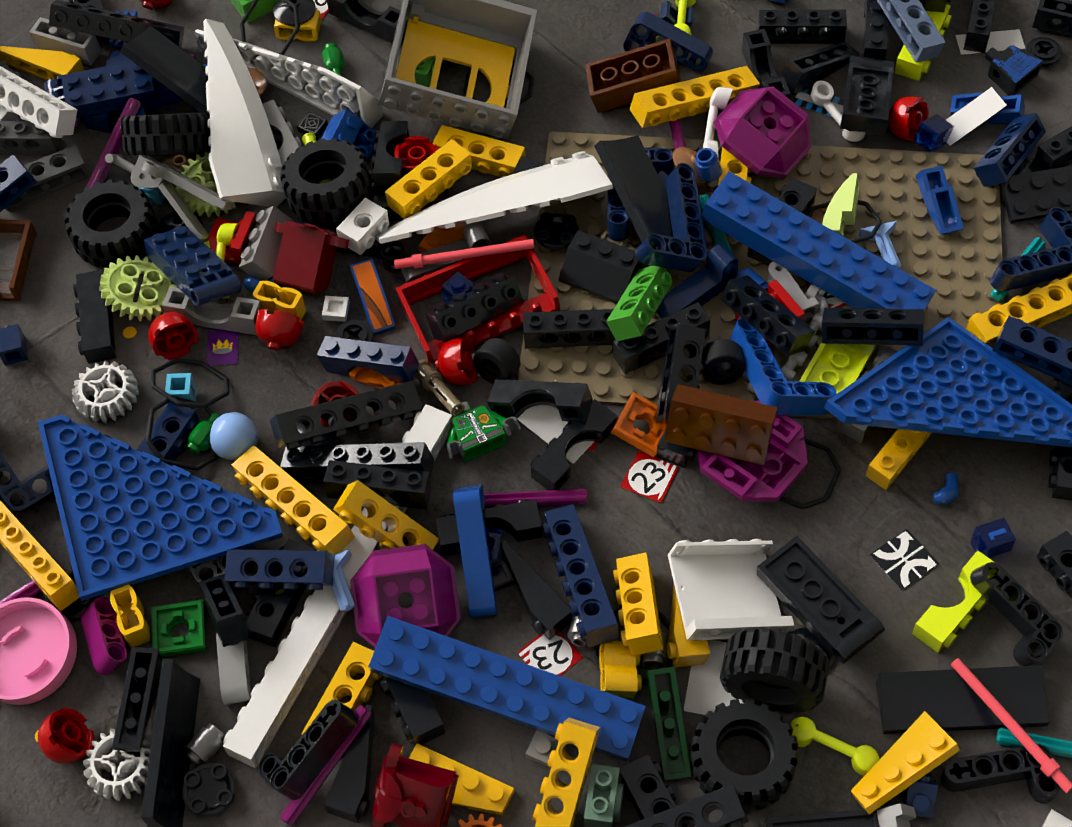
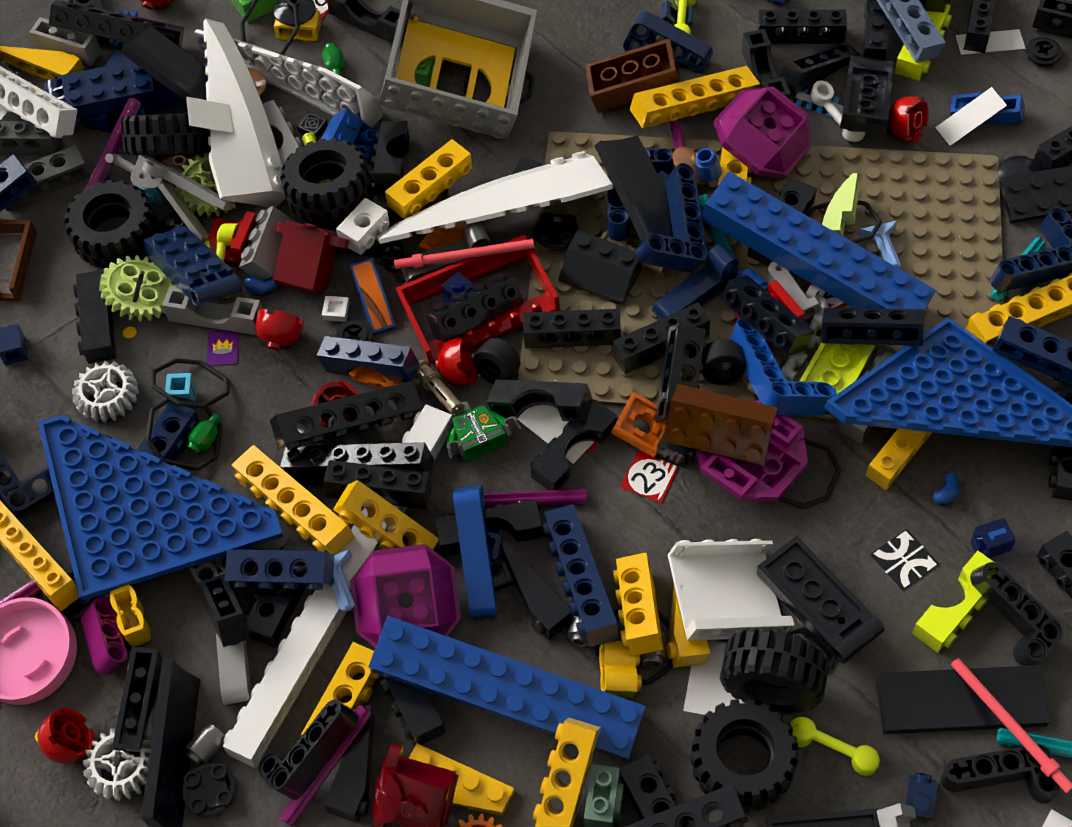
(168, 616): green piece -> none
(172, 335): red cylinder -> none
(209, 114): none -> white sticker
(233, 435): light blue helmet -> none
(280, 299): yellow brick -> none
(414, 152): red cylinder -> none
(487, 154): yellow brick -> none
(541, 747): light grey plate -> none
(550, 655): sticker -> none
(639, 302): bright green brick -> none
(668, 723): dark green slope -> none
(718, 101): white piece -> none
(908, 760): yellow wing -> none
(933, 133): clear blue brick -> none
(939, 200): blue slope -> none
(1009, 150): dark blue brick -> none
(1012, 68): black torso -> none

